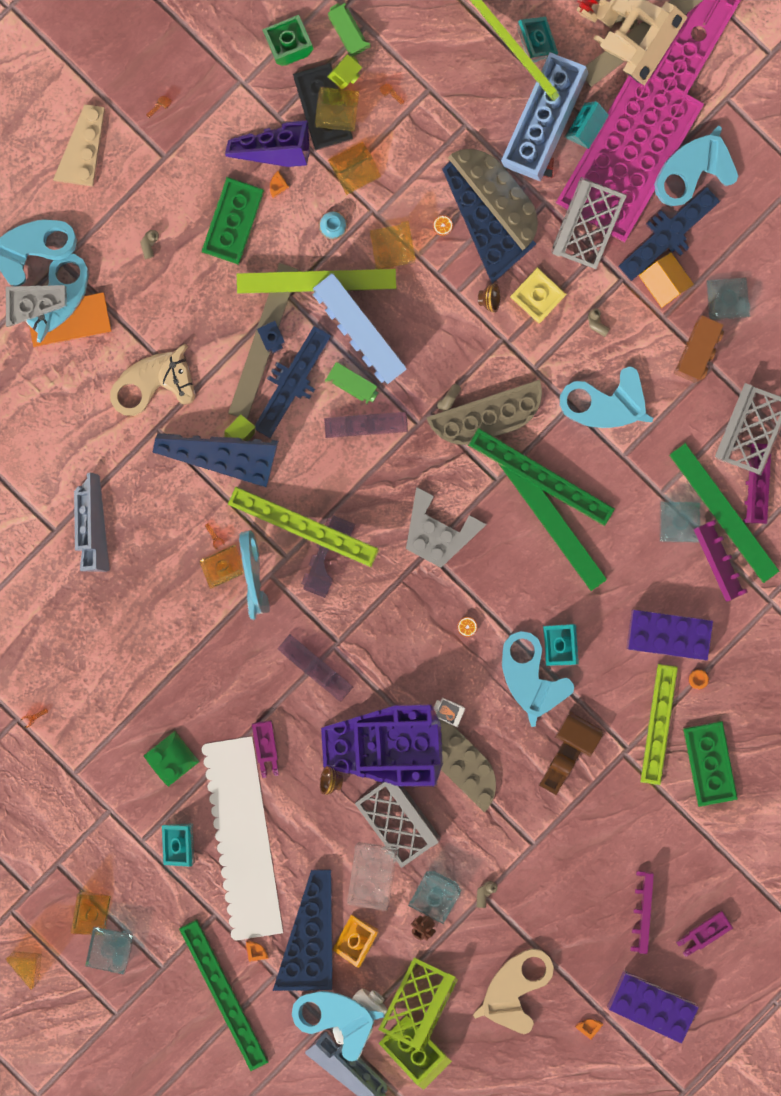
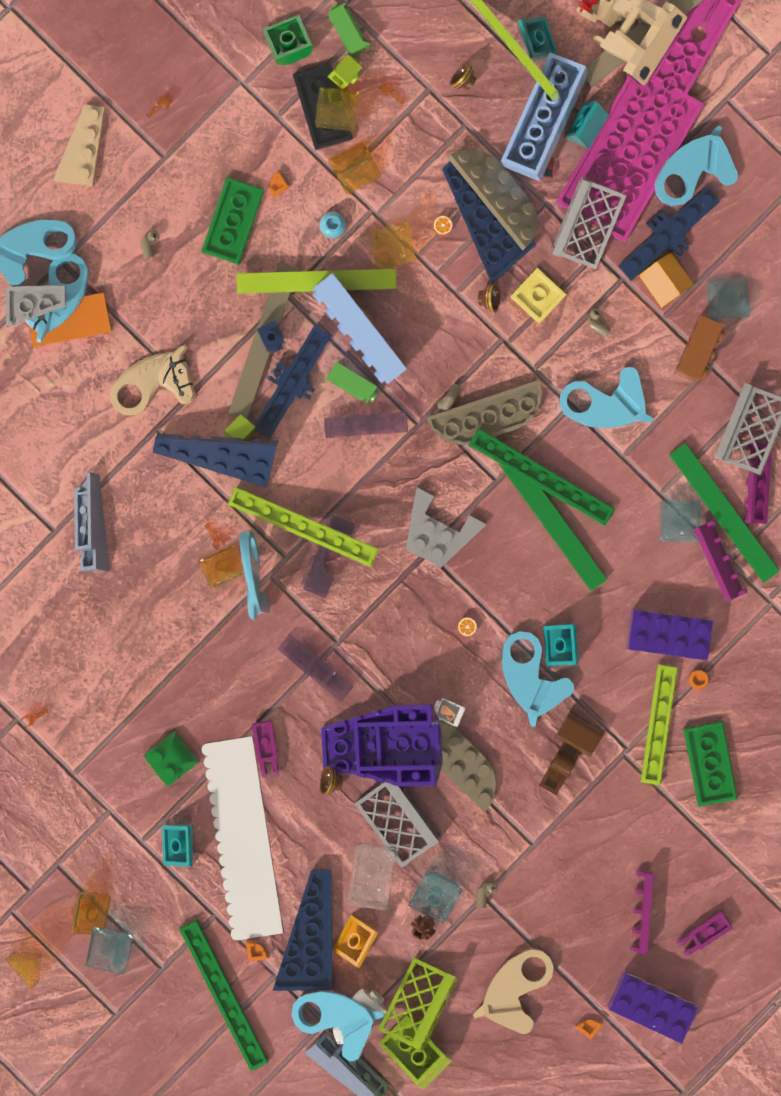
(281, 146): dark purple wedge -> none
(463, 77): none -> reddish brown piece

